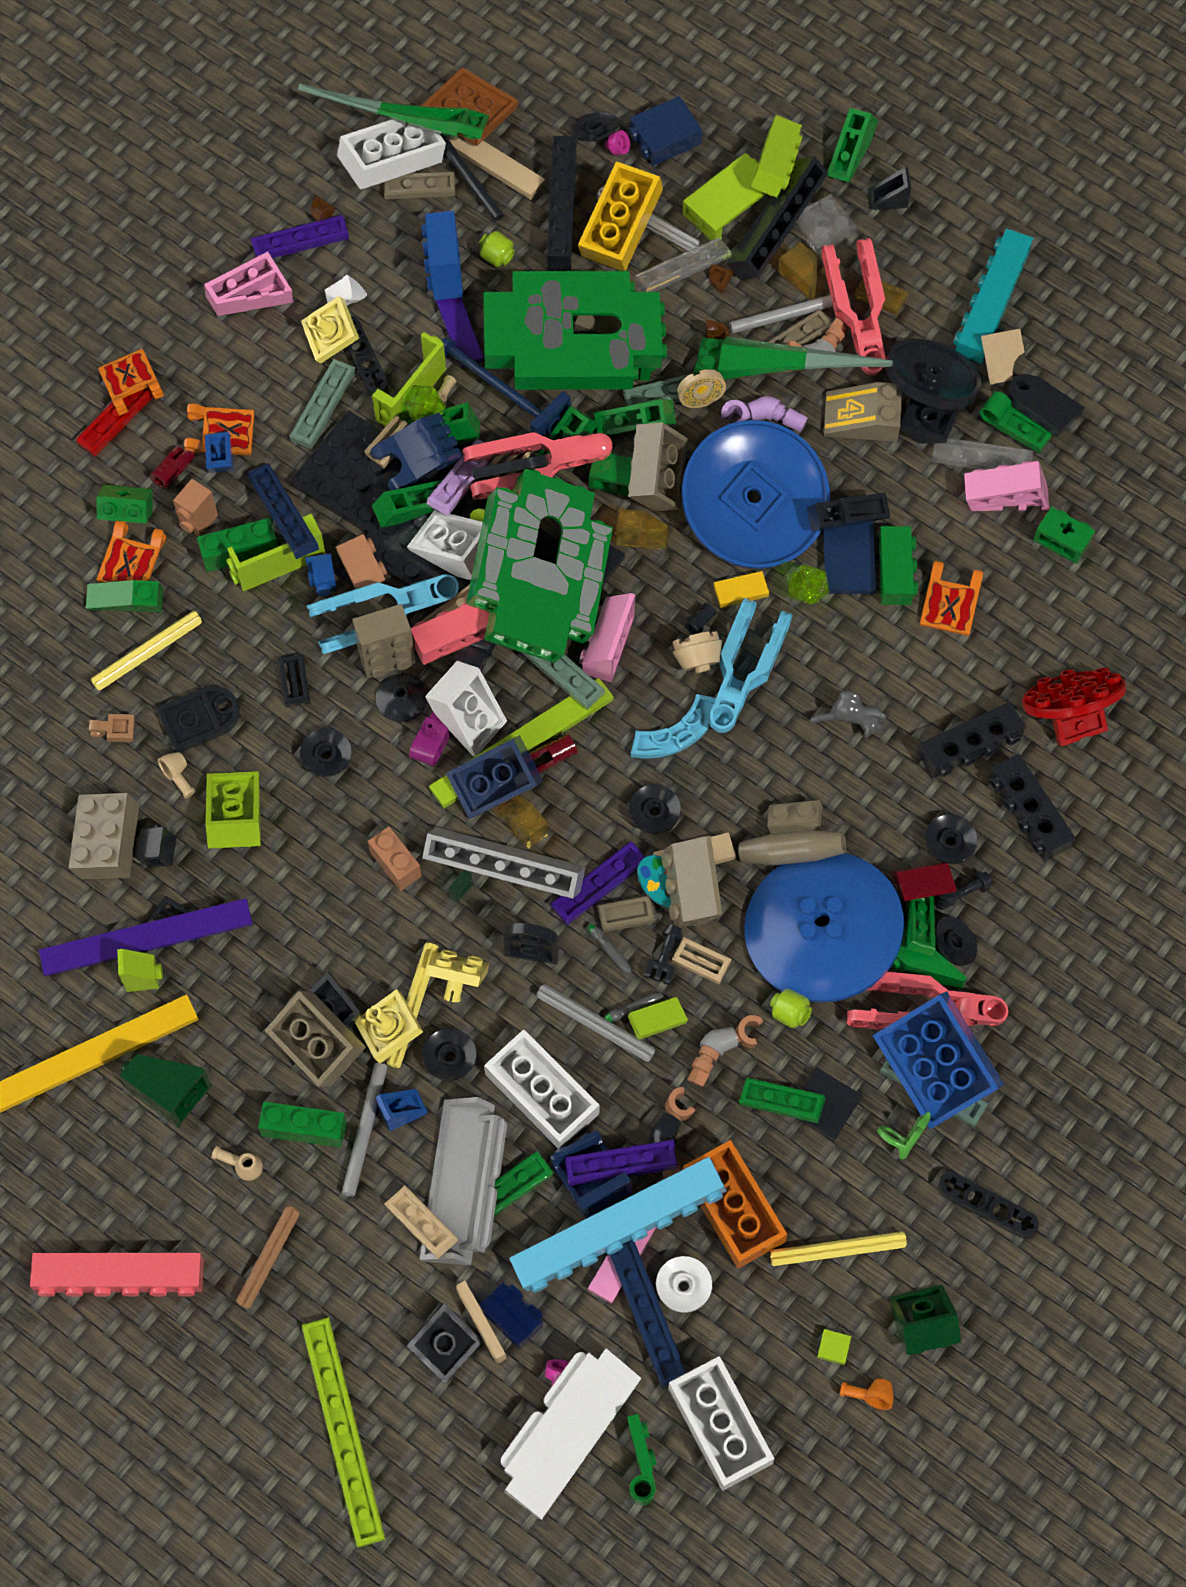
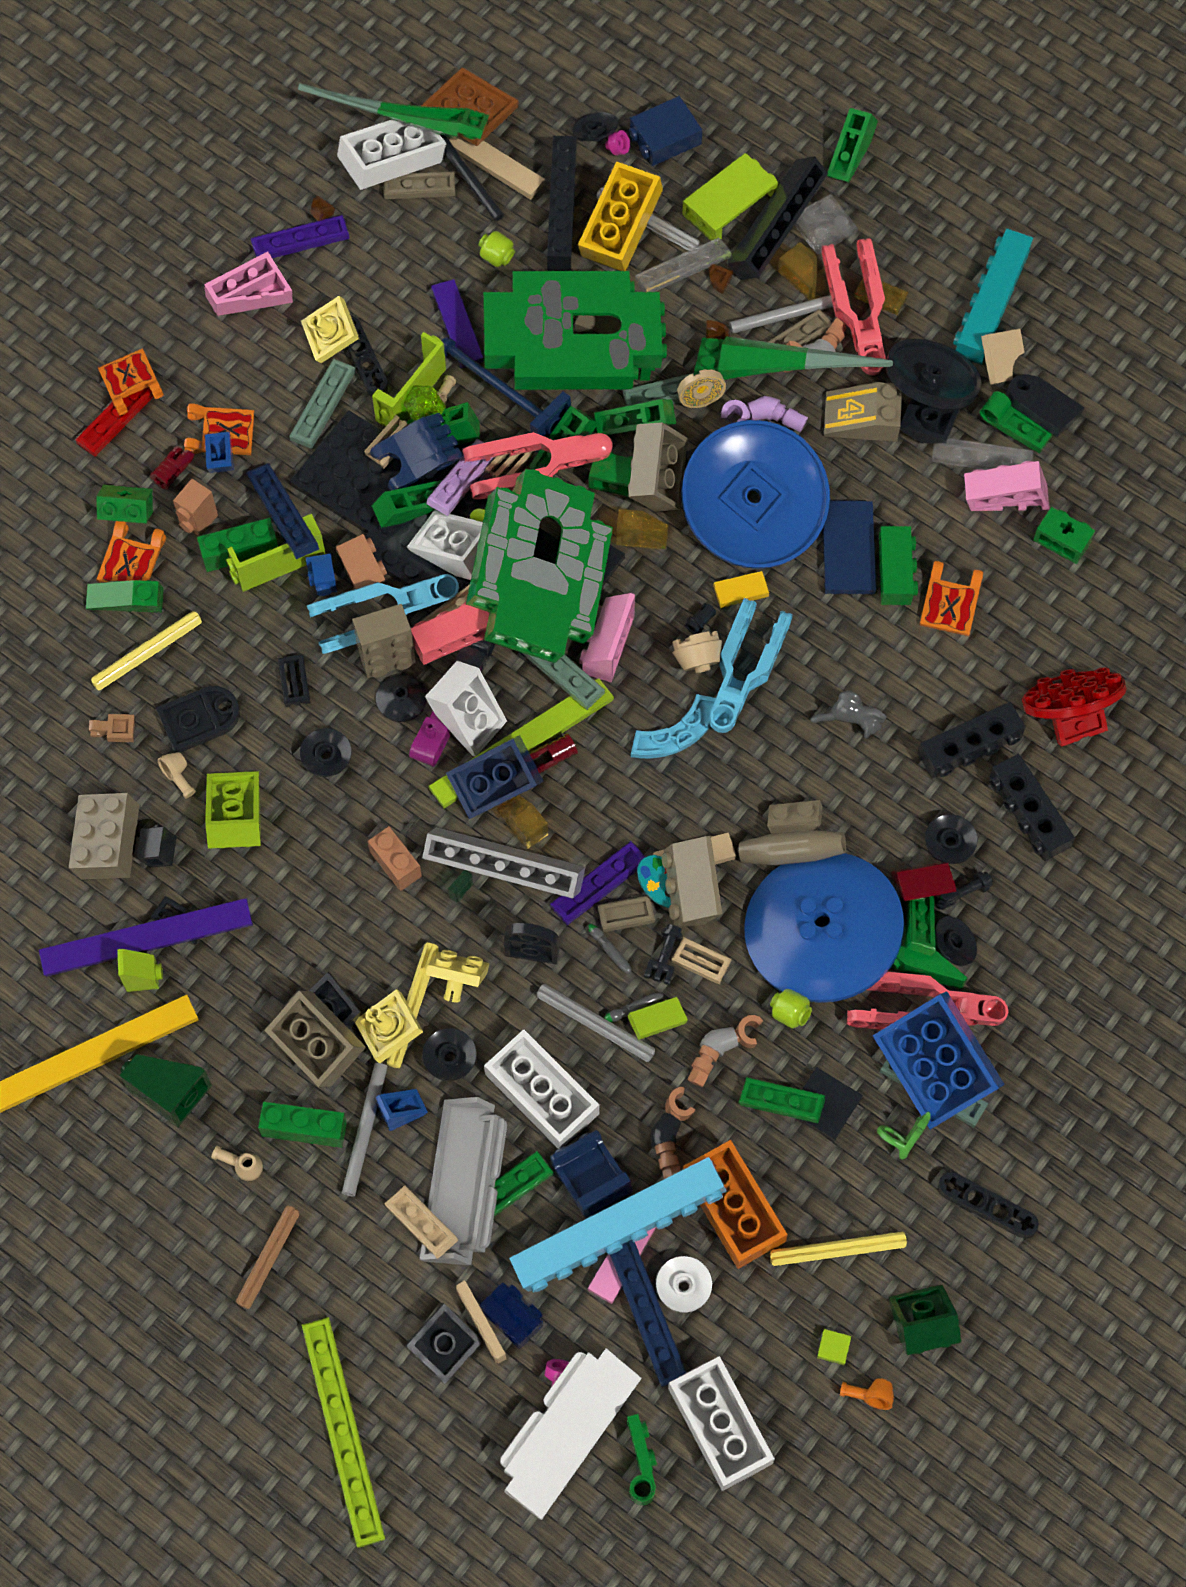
(117, 1273): coral brick -> none
(347, 289): white tile -> none
(443, 255): blue brick -> none
(511, 466): black tile -> none
(611, 1163): dark purple tile -> none
(657, 798): black dish -> none
(777, 156): lime brick -> none
(807, 584): clear neon green brick -> none
(848, 512): black slope -> none
(891, 192): black slope -> none

